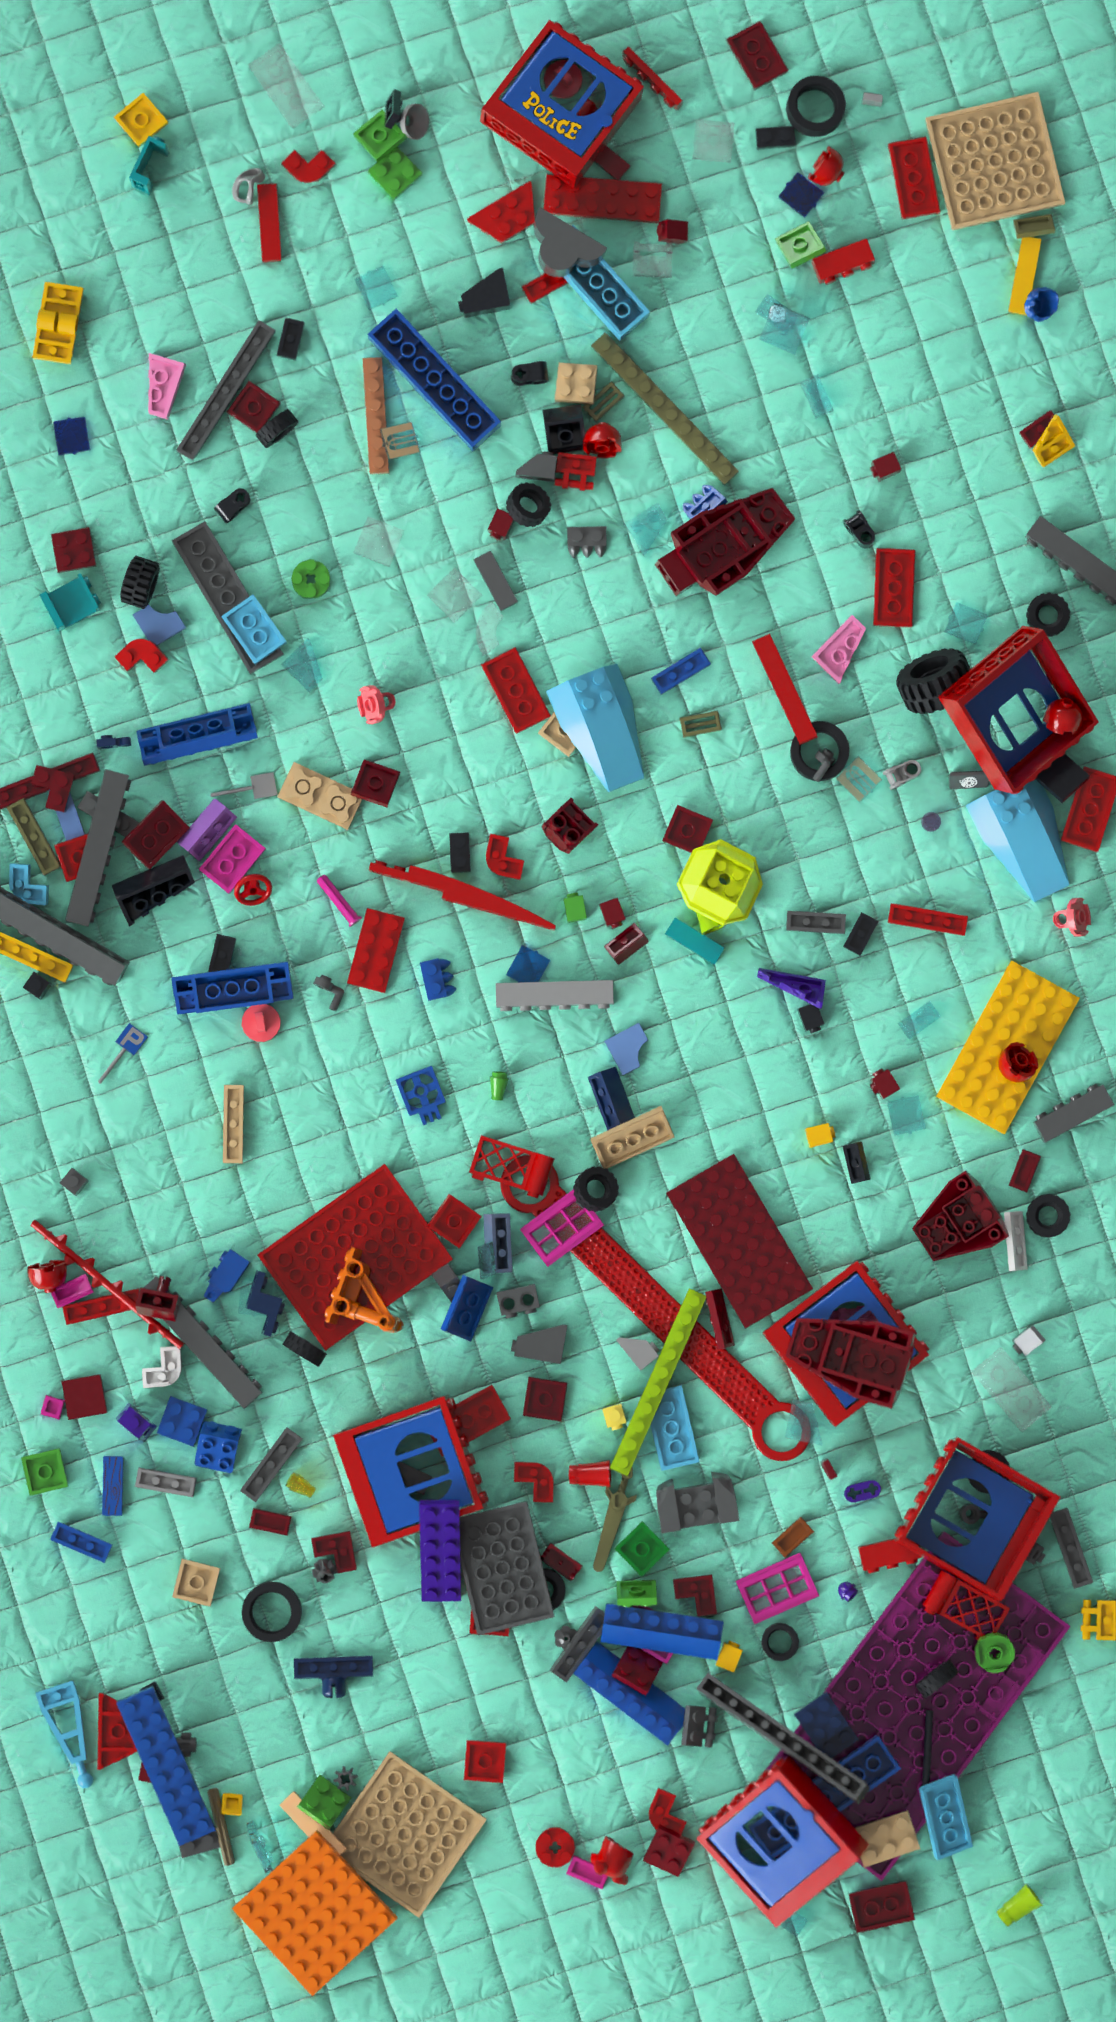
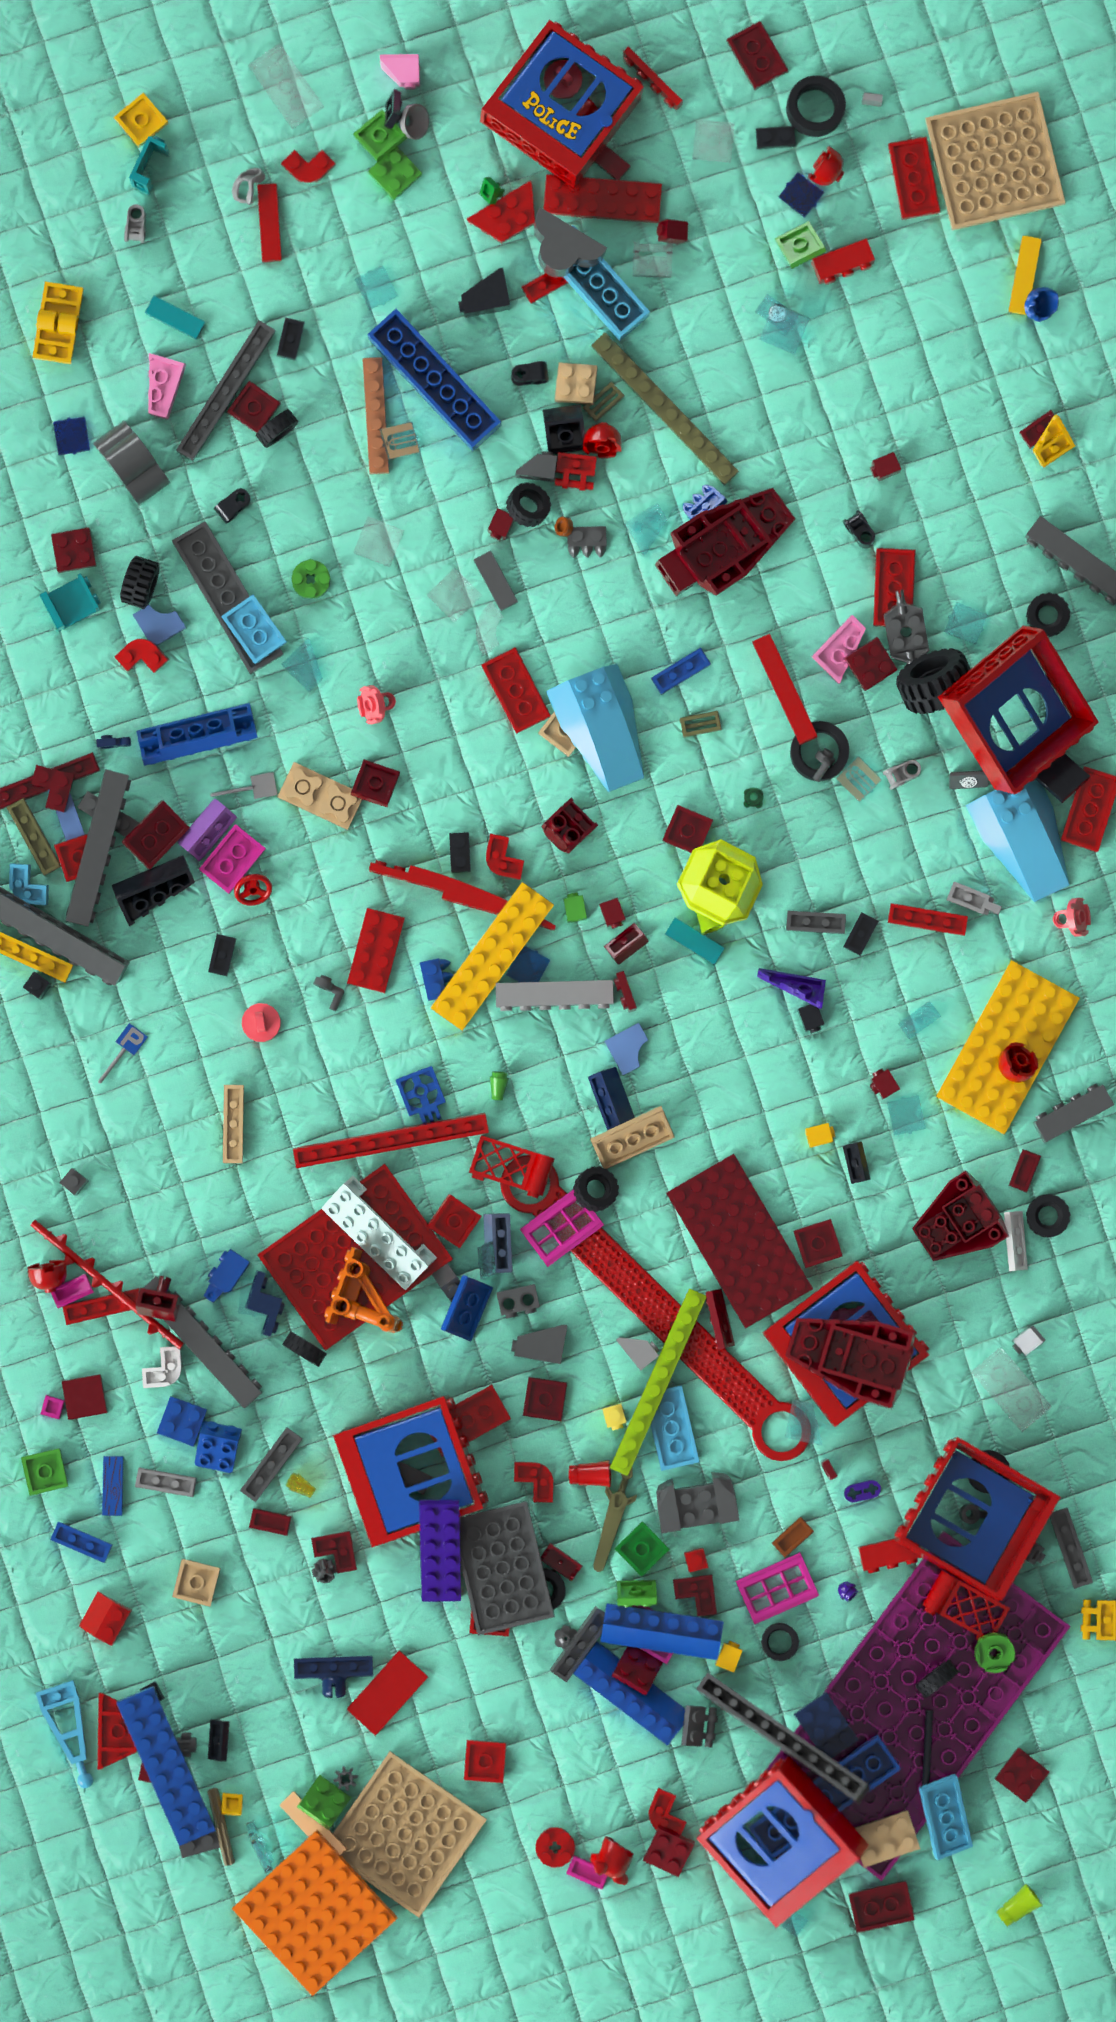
(105, 1618): none -> red slope
(131, 462): none -> dark grey brick
(135, 228): none -> light grey piece
(136, 1422): dark purple torso -> none
(175, 317): none -> teal tile
(218, 1740): none -> black plate
(232, 988): blue slope -> none
(247, 1614): black tyre -> none
(338, 900): dark pink axle -> none
(376, 1235): none -> light aqua bracket
(387, 1692): none -> red tile
(390, 1140): none -> red plate
(402, 69): none -> bright pink slope
(491, 190): none -> green tile
(492, 956): none -> yellow plate
(563, 526): none -> dark orange tile
(621, 984): none -> dark red plate
(696, 1560): none -> red brick
(750, 803): none -> clear green brick
(816, 396): clear light blue plate -> none
(817, 1243): none -> dark red plate
(870, 663): none -> dark red plate
(904, 615): none -> dark grey plate
(931, 821): plate -> none
(972, 899): none -> light grey hinge
(1022, 1775): none -> dark red plate
(1034, 226): olive tile -> none
(1063, 716): red cylinder -> none

